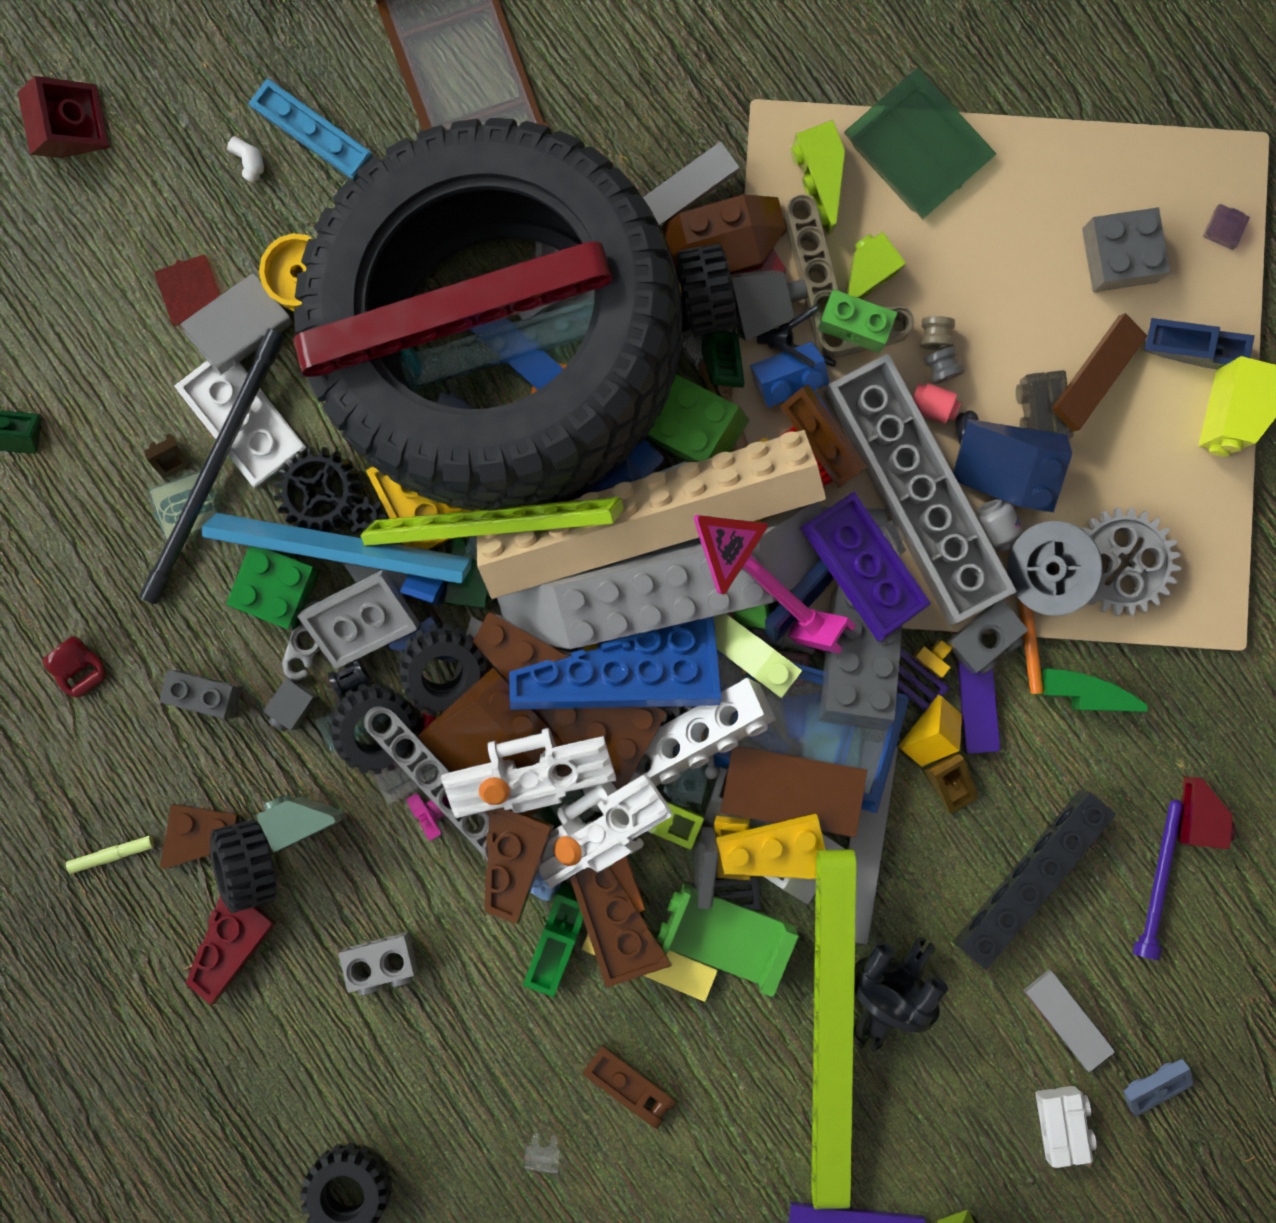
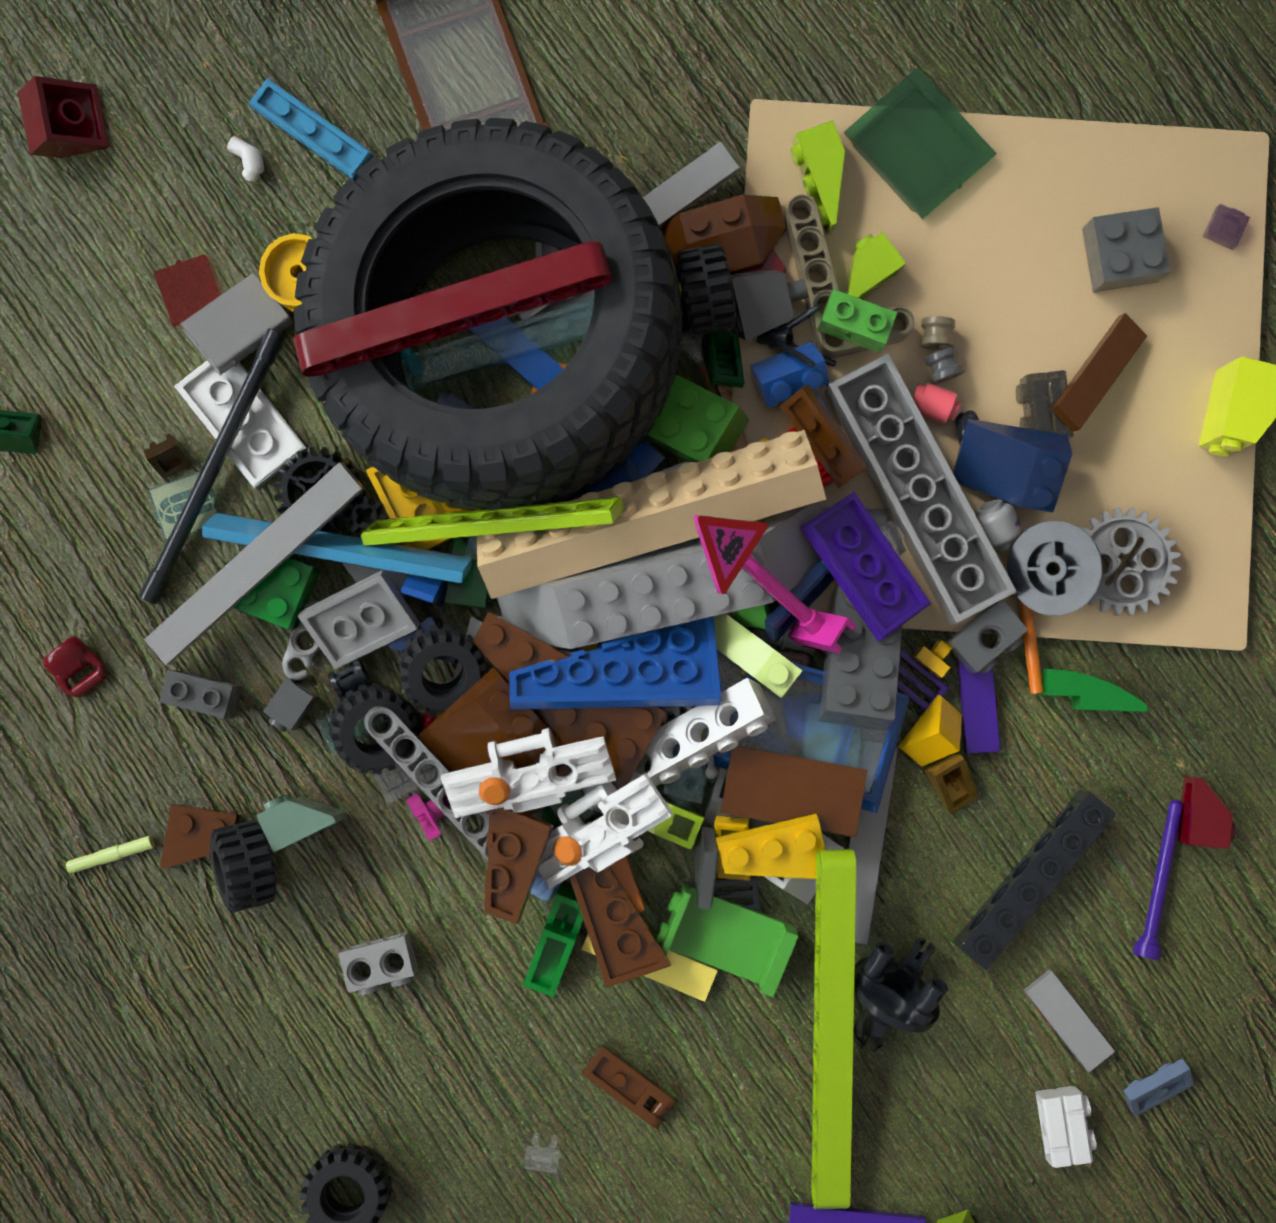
(226, 949): dark red wing -> none
(254, 563): none -> light grey tile
(1196, 343): dark blue slope -> none

